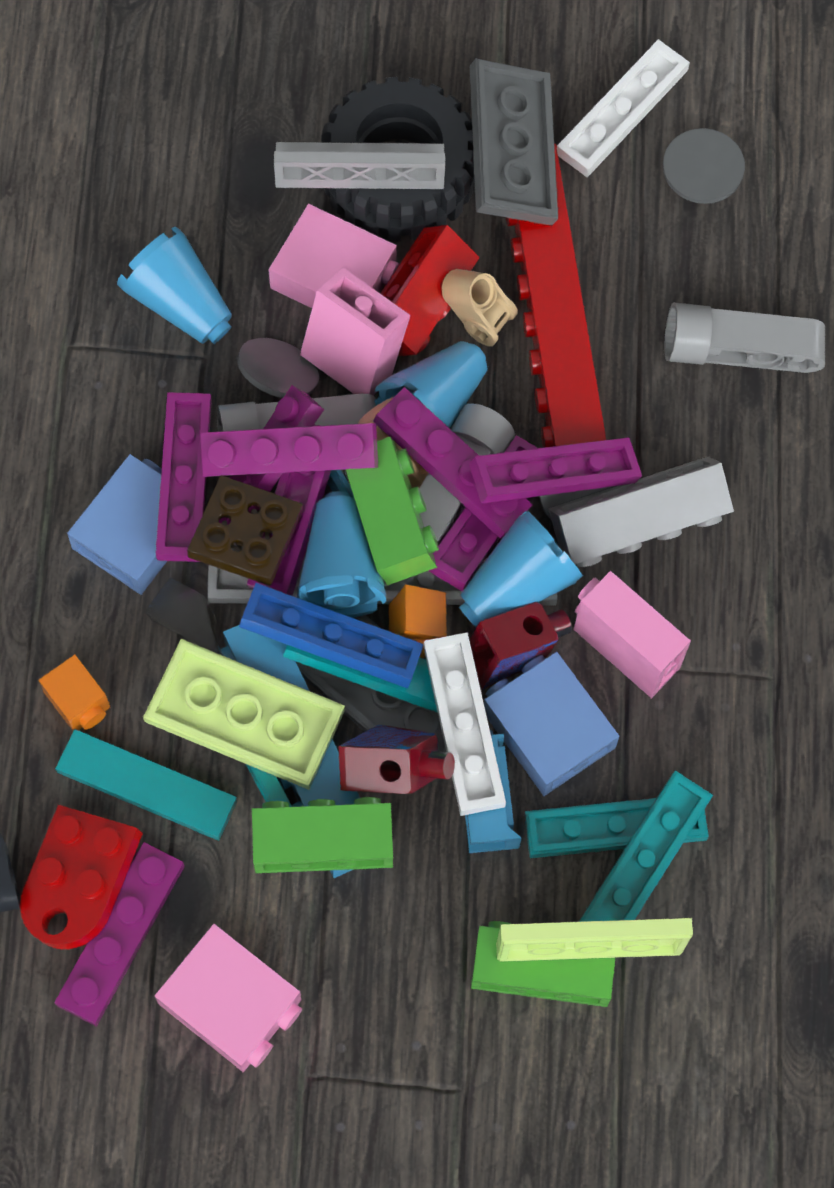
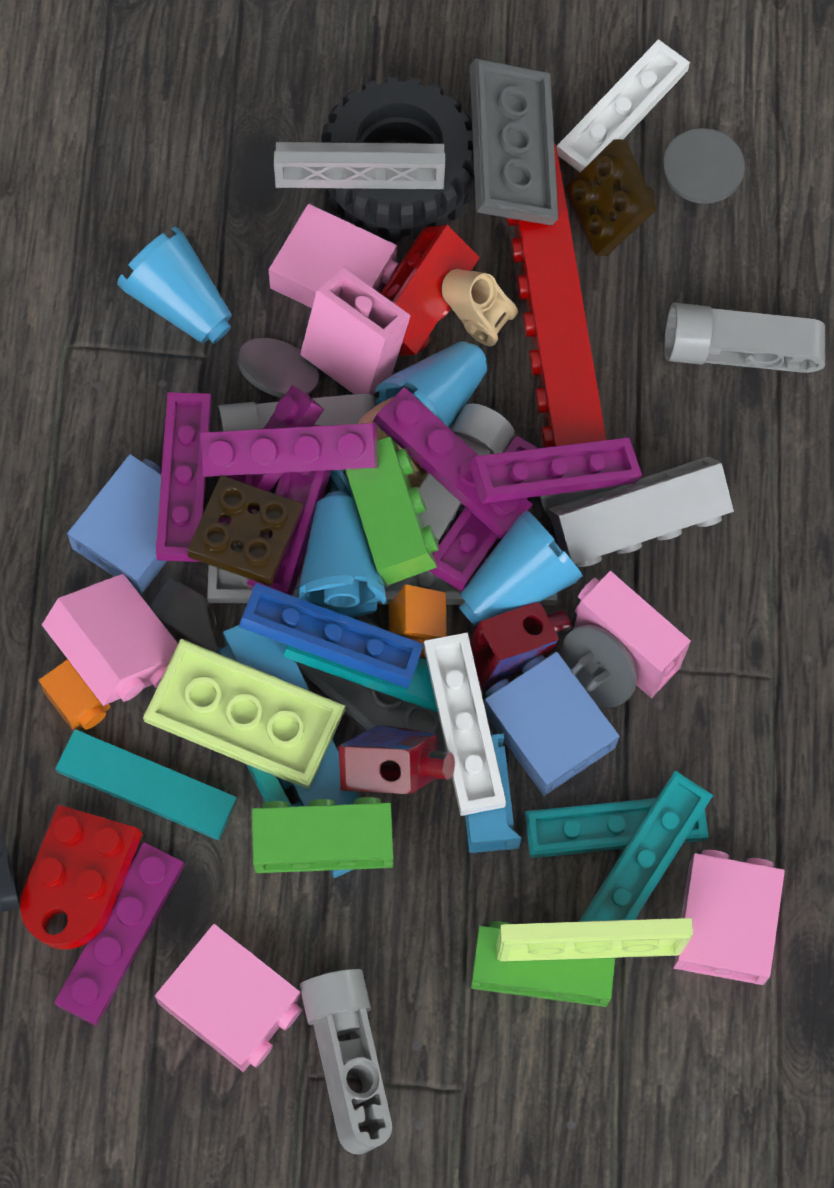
(111, 638): none -> bright pink brick
(337, 1007): none -> light grey beam
(600, 664): none -> dark grey piece
(618, 193): none -> dark brown plate
(732, 917): none -> bright pink brick

